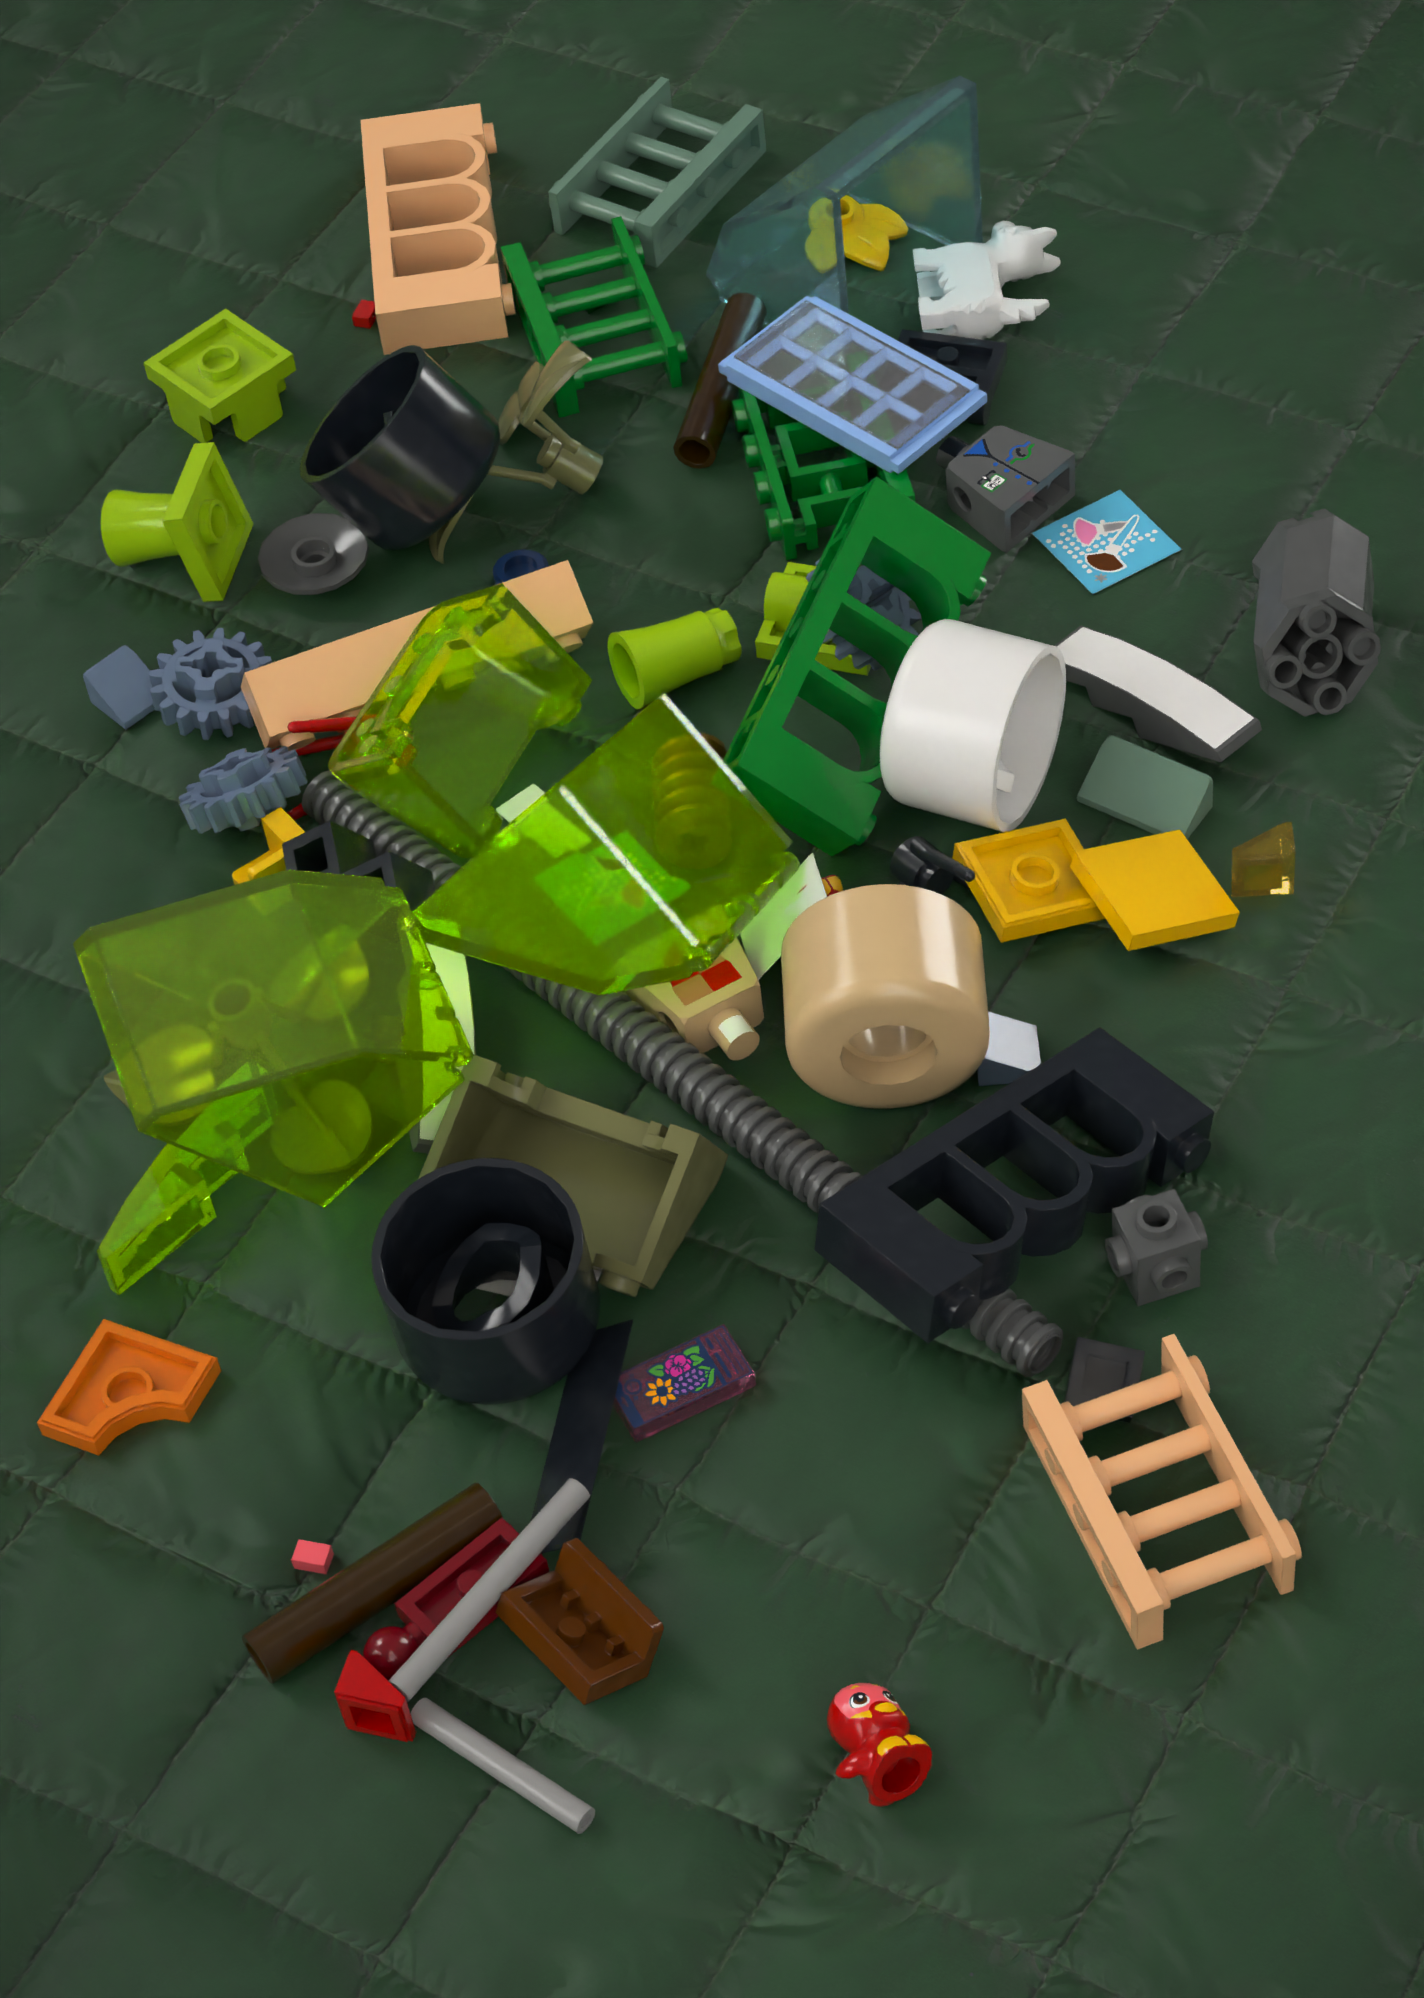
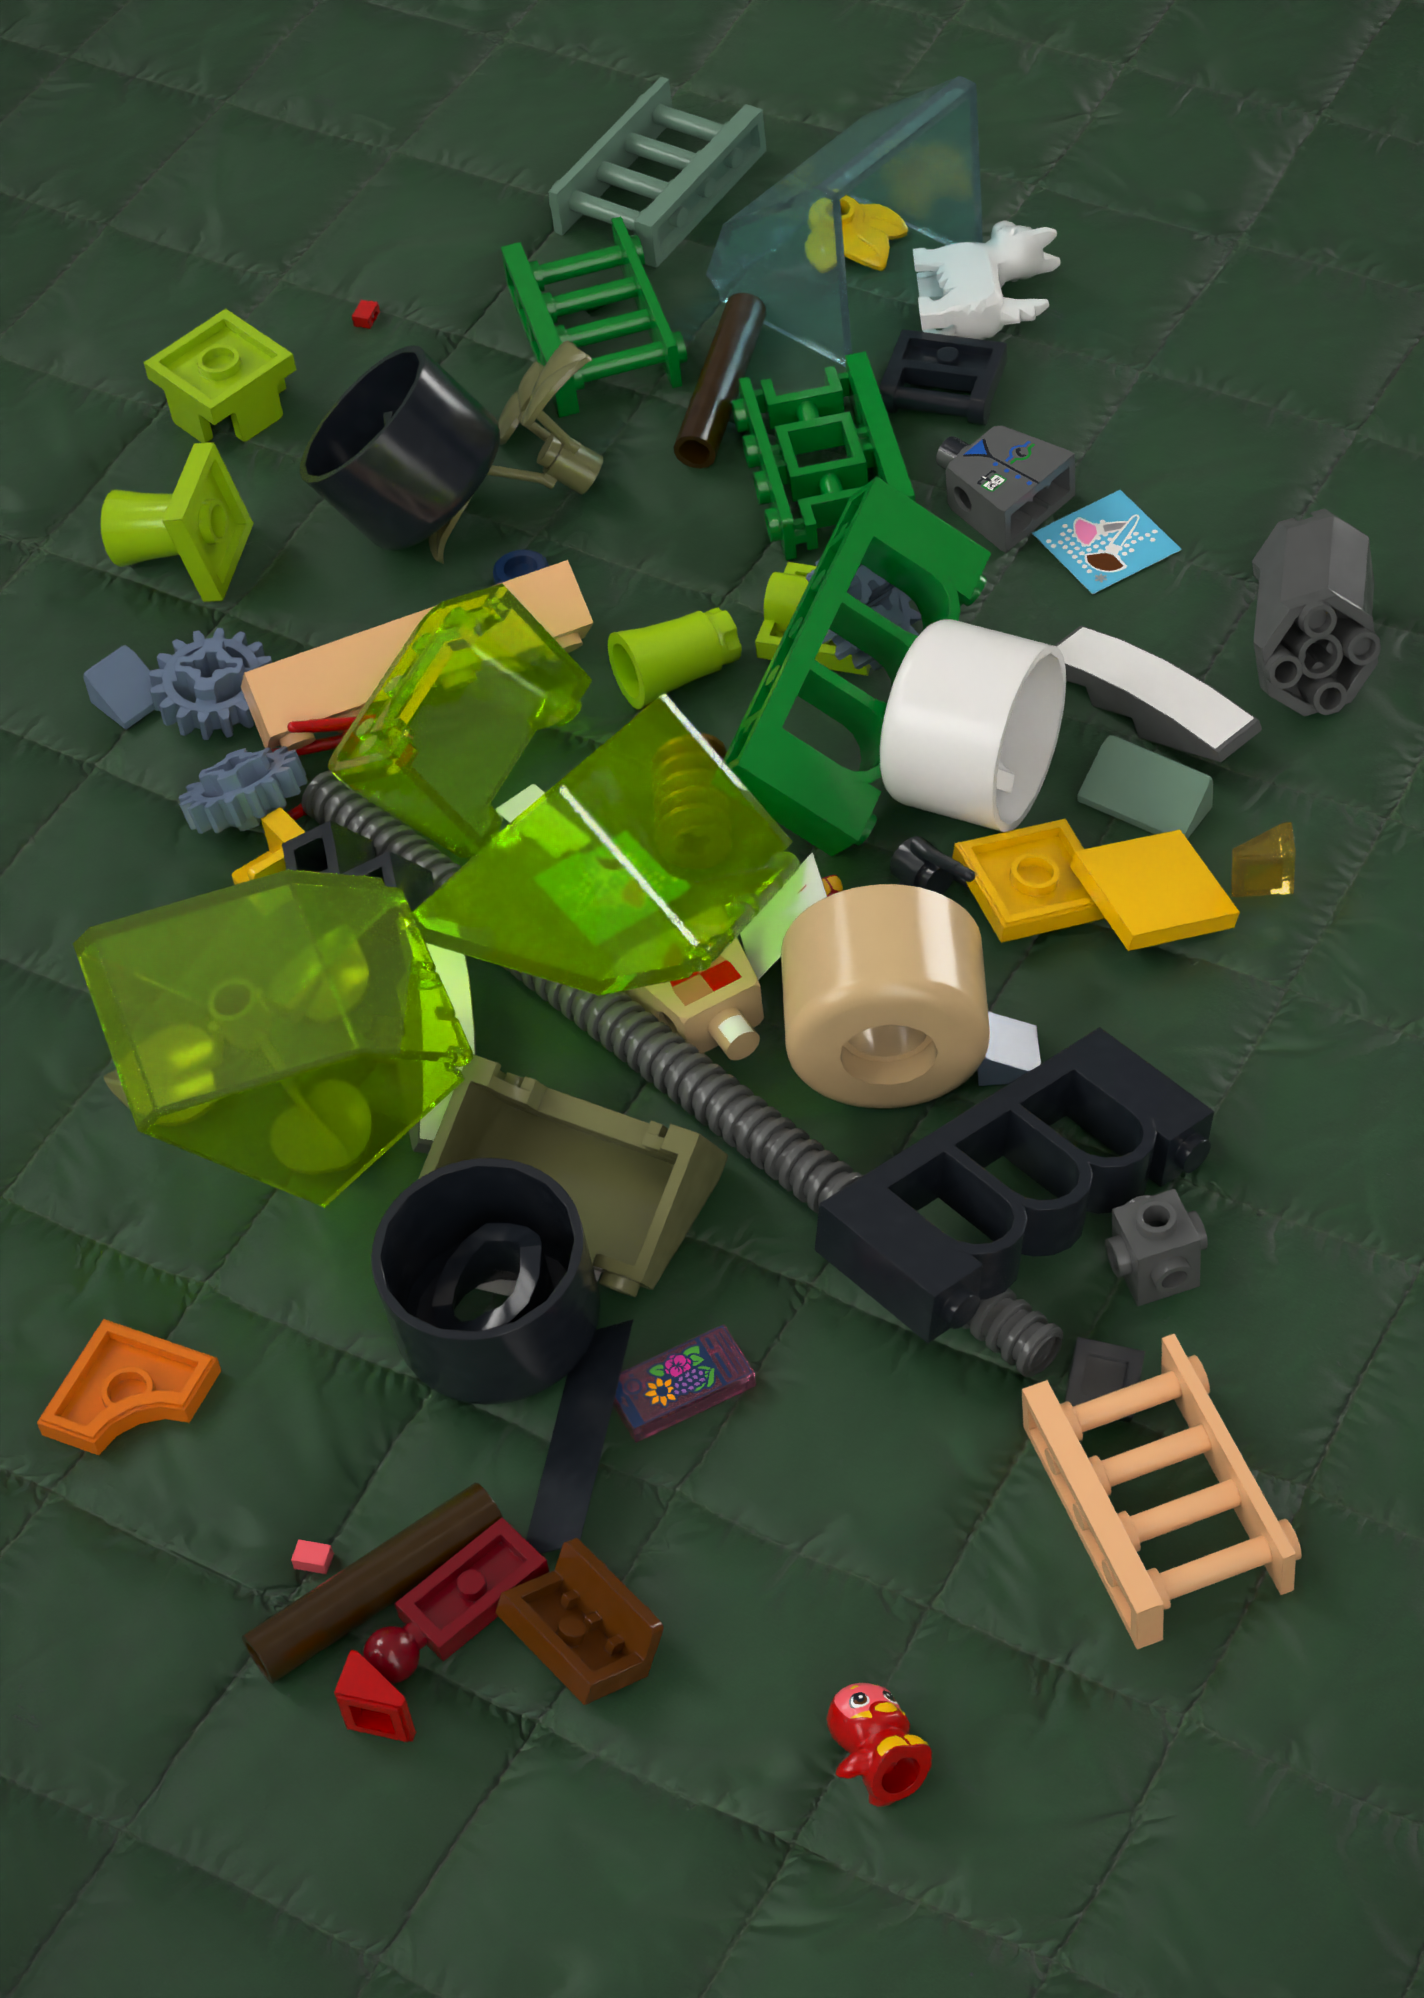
(160, 1214): clear neon green slope -> none
(313, 554): dark grey dish -> none
(433, 229): light nougat fence -> none
(488, 1588): light grey piece -> none
(503, 1765): light grey piece -> none
(853, 384): clear piece -> none

